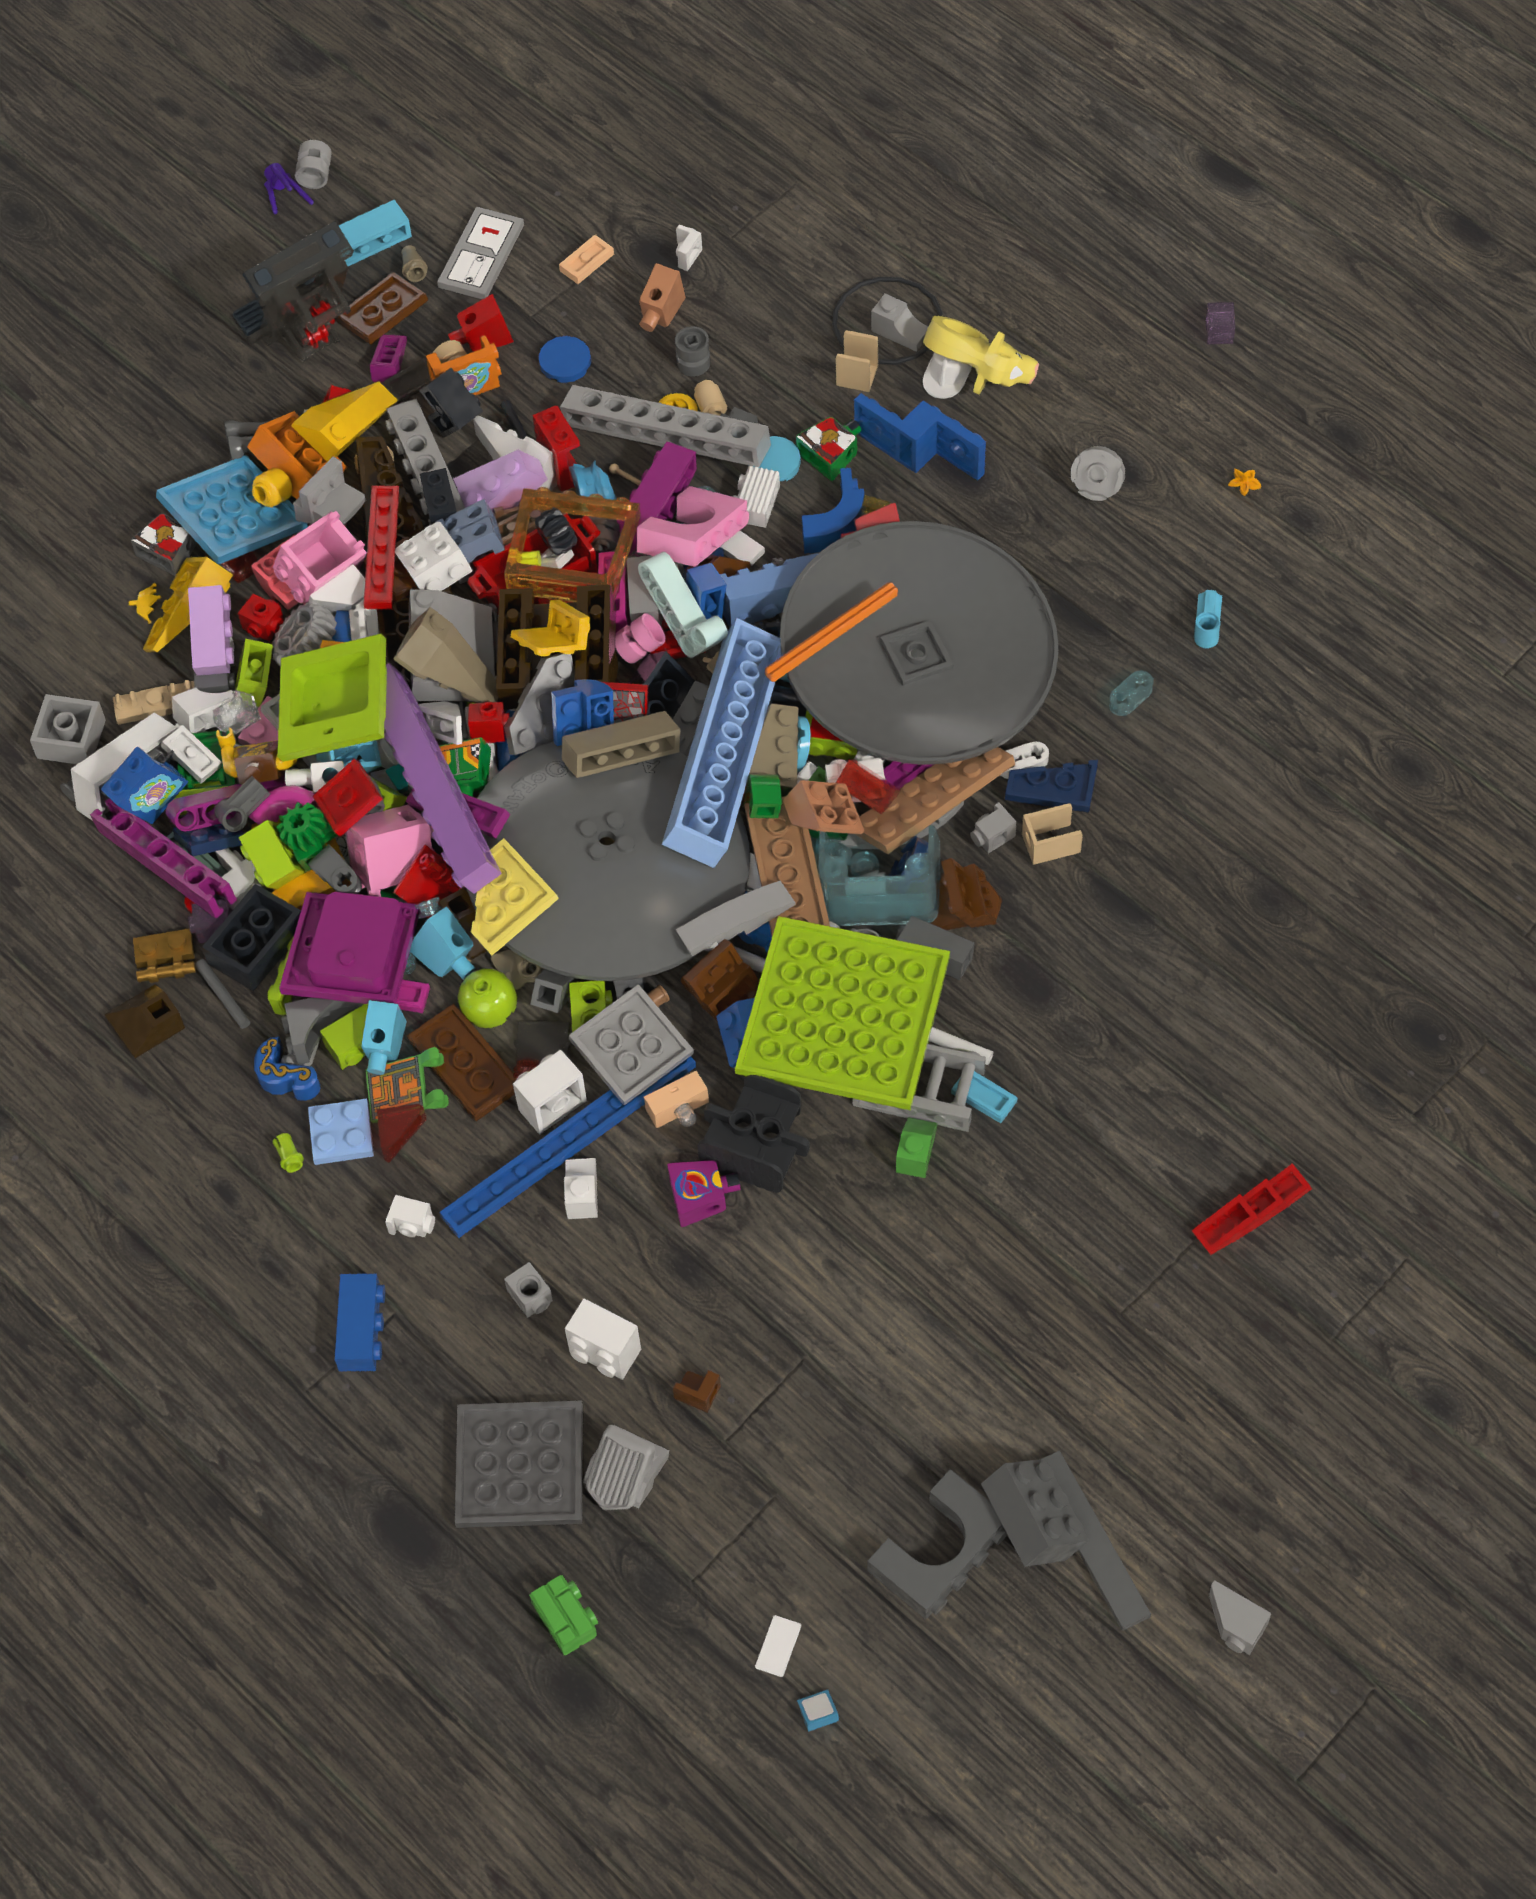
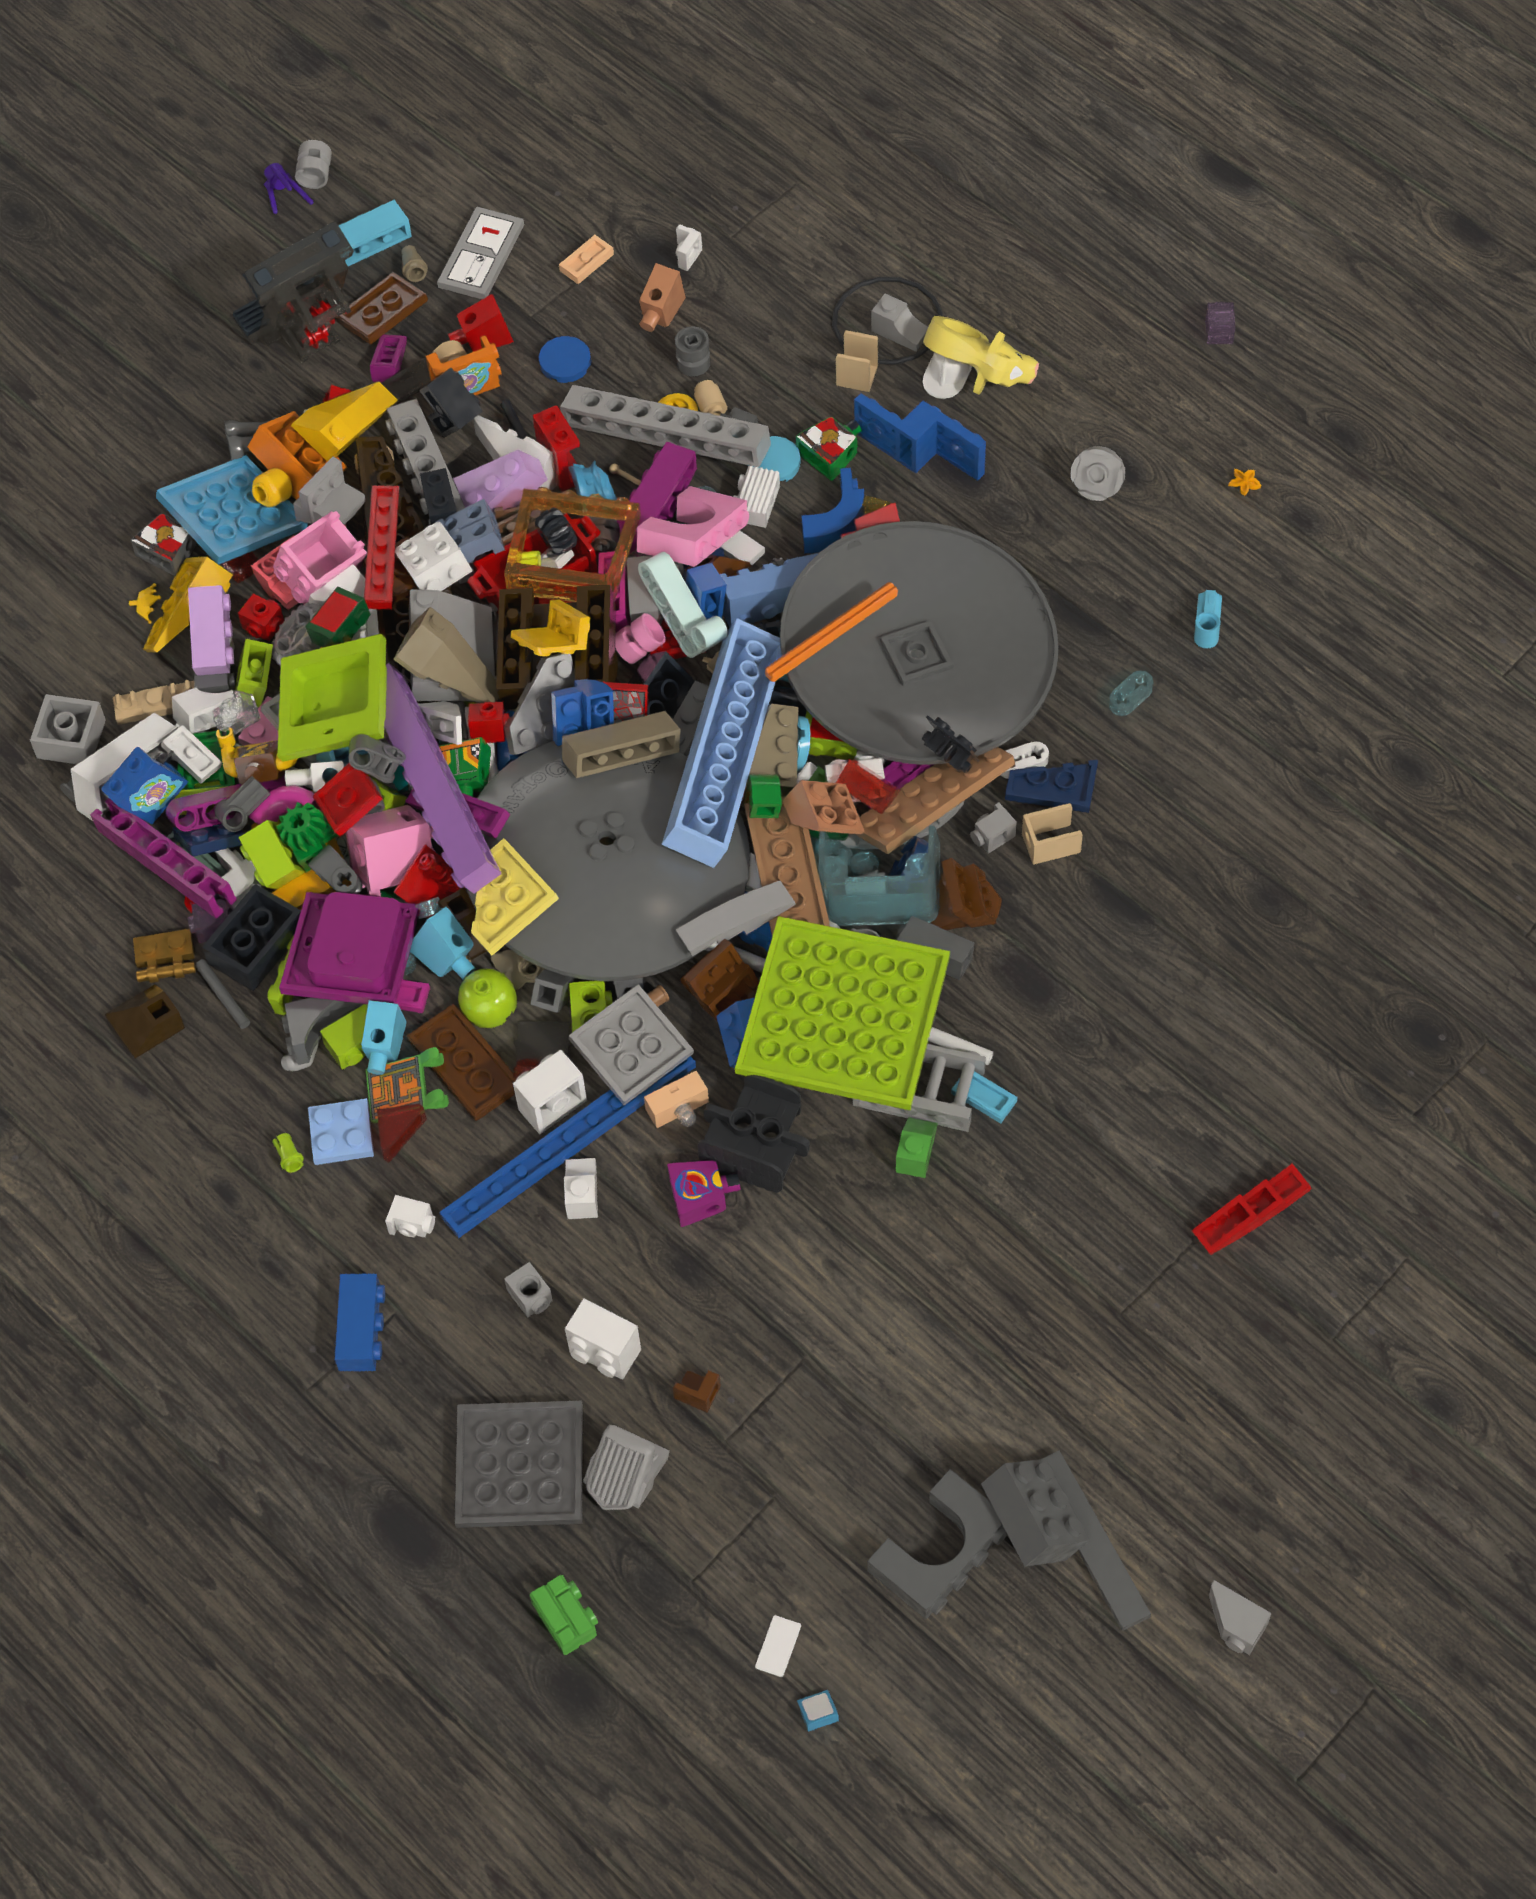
(281, 1077): blue animal -> none
(338, 618): none -> brick
(379, 761): none -> dark grey piece
(942, 739): none -> black hinge

